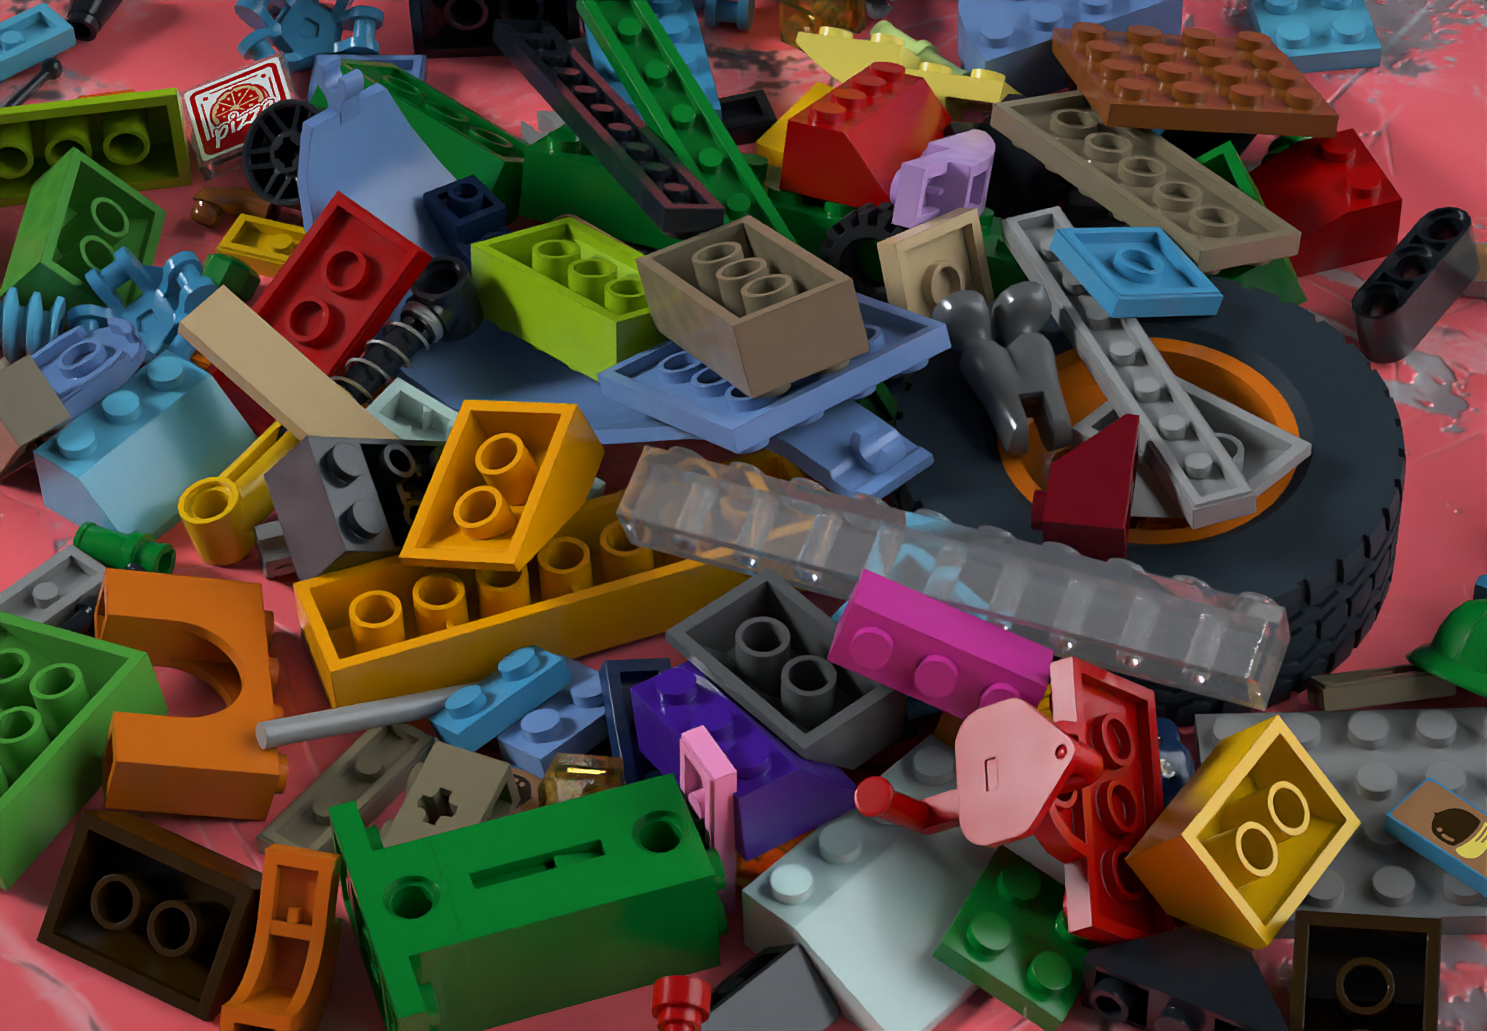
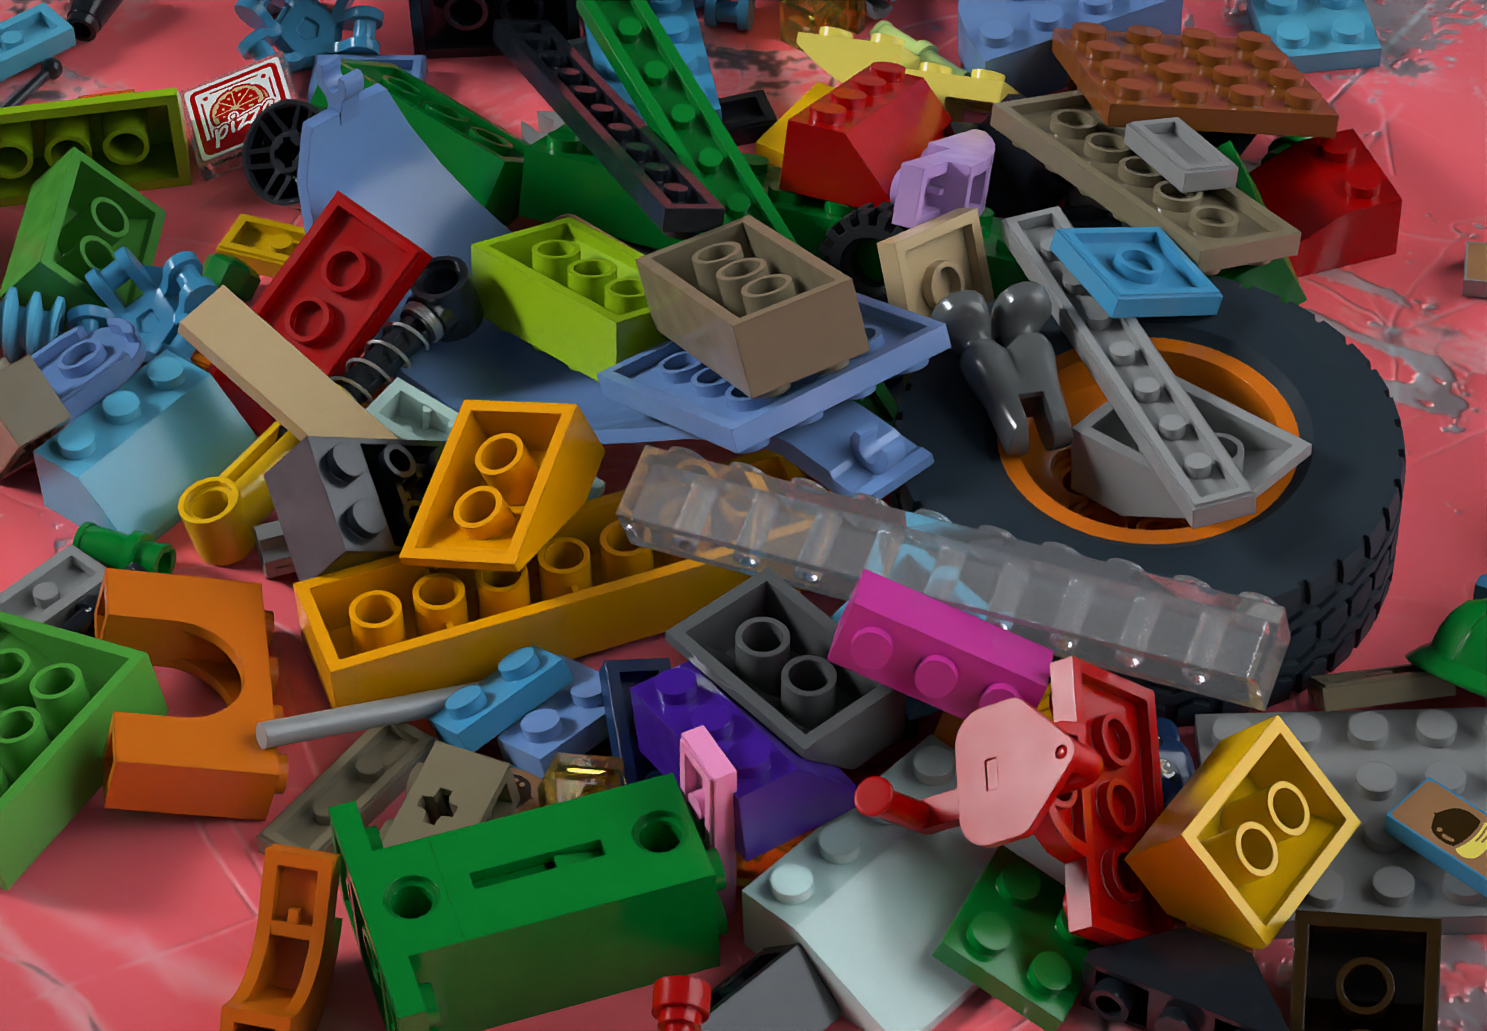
(154, 911): dark brown slope -> none
(214, 201): dark orange arm -> none
(466, 215): dark blue slope -> none
(1092, 493): dark red slope -> none
(1180, 155): none -> light grey tile
(1415, 285): black beam -> none

